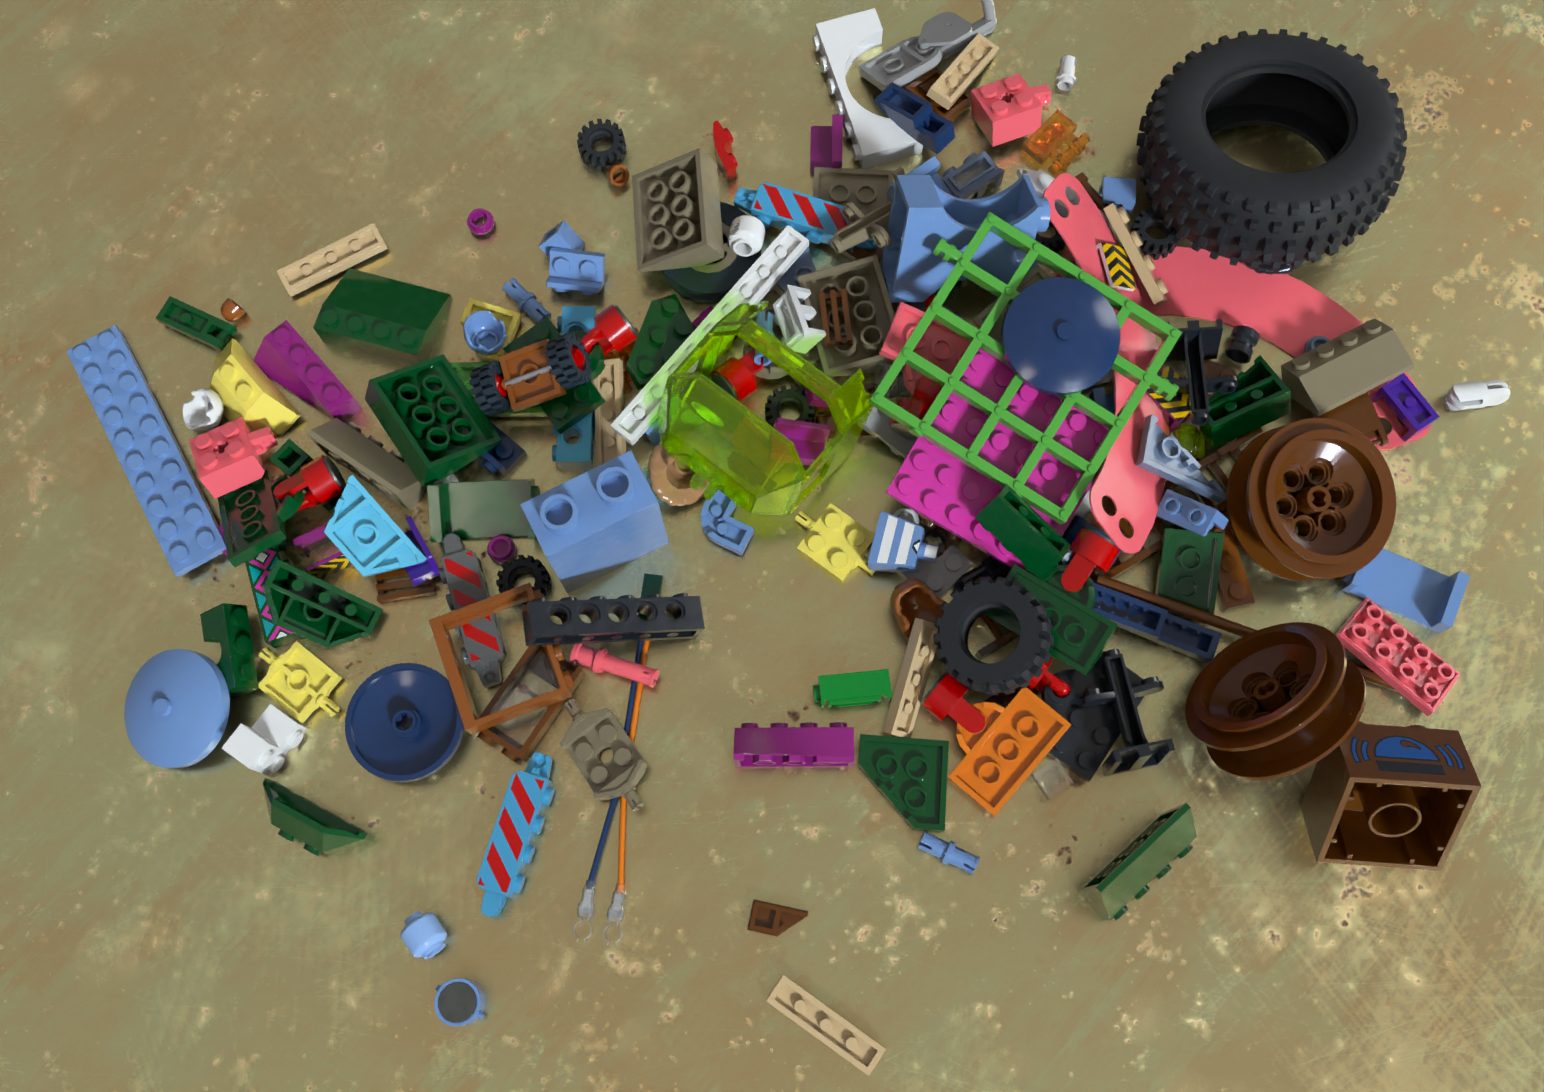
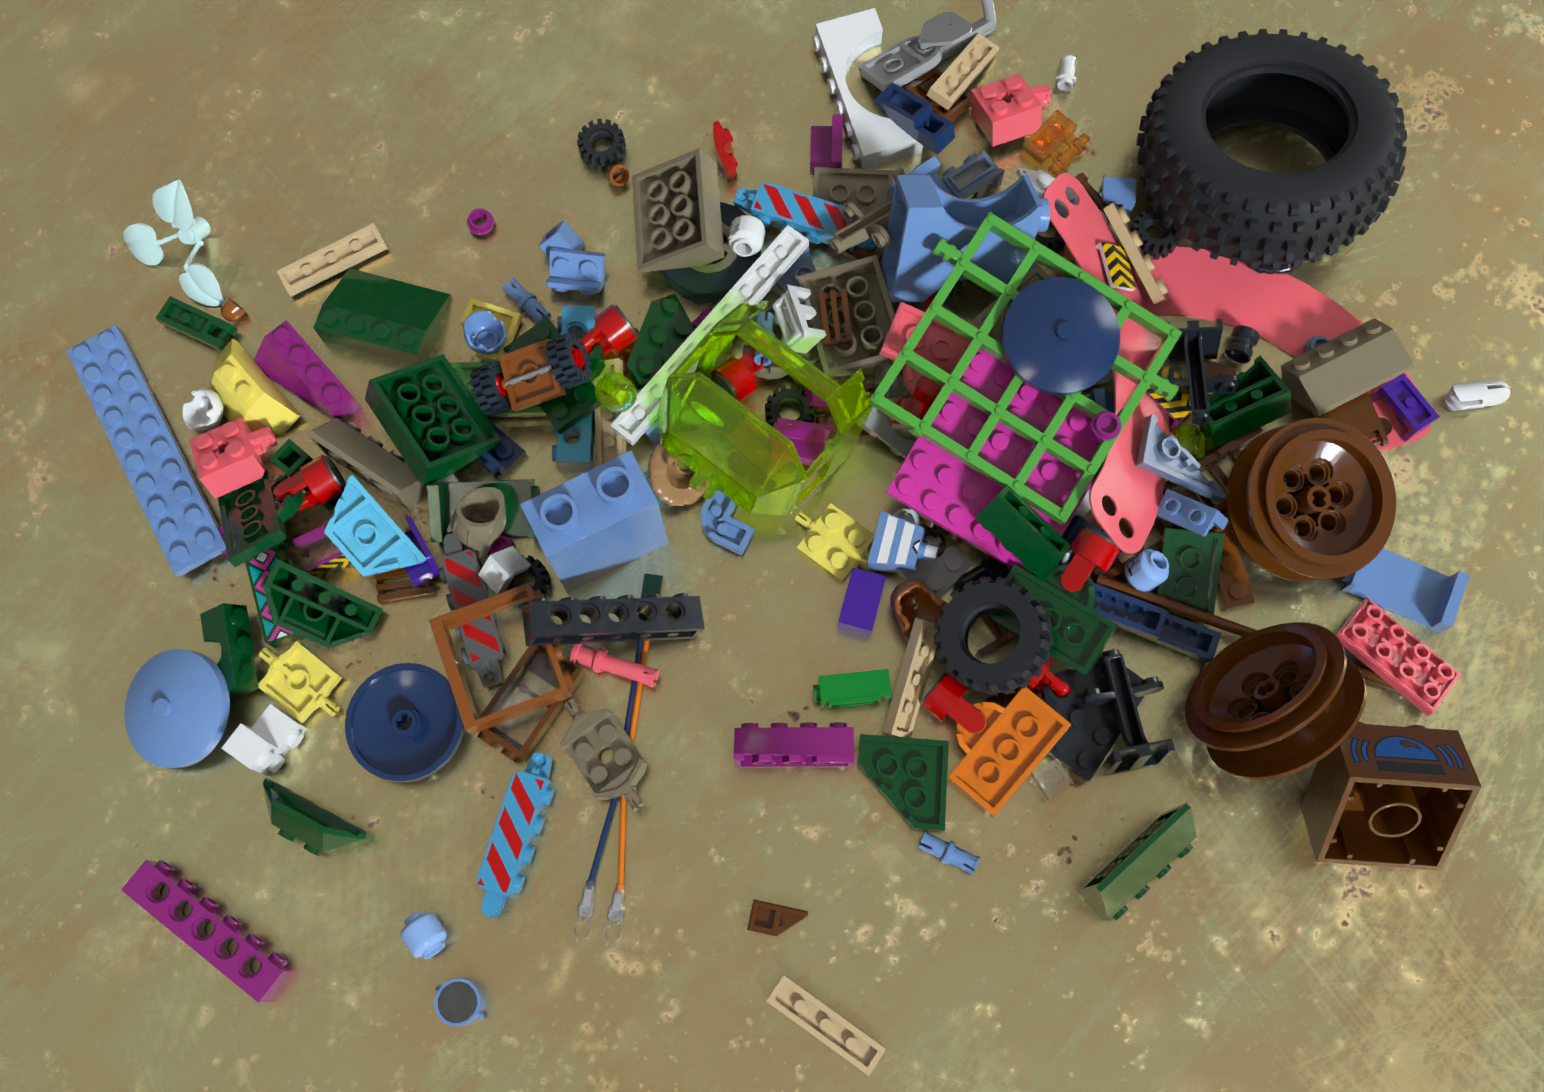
(145, 891): none -> magenta brick
(174, 207): none -> light aqua plant
(479, 518): none -> dark tan helmet
(502, 567): none -> white panel
(616, 392): none -> clear neon green head
(861, 602): none -> dark purple panel
(1105, 425): none -> magenta plate
(1147, 570): none -> light blue head

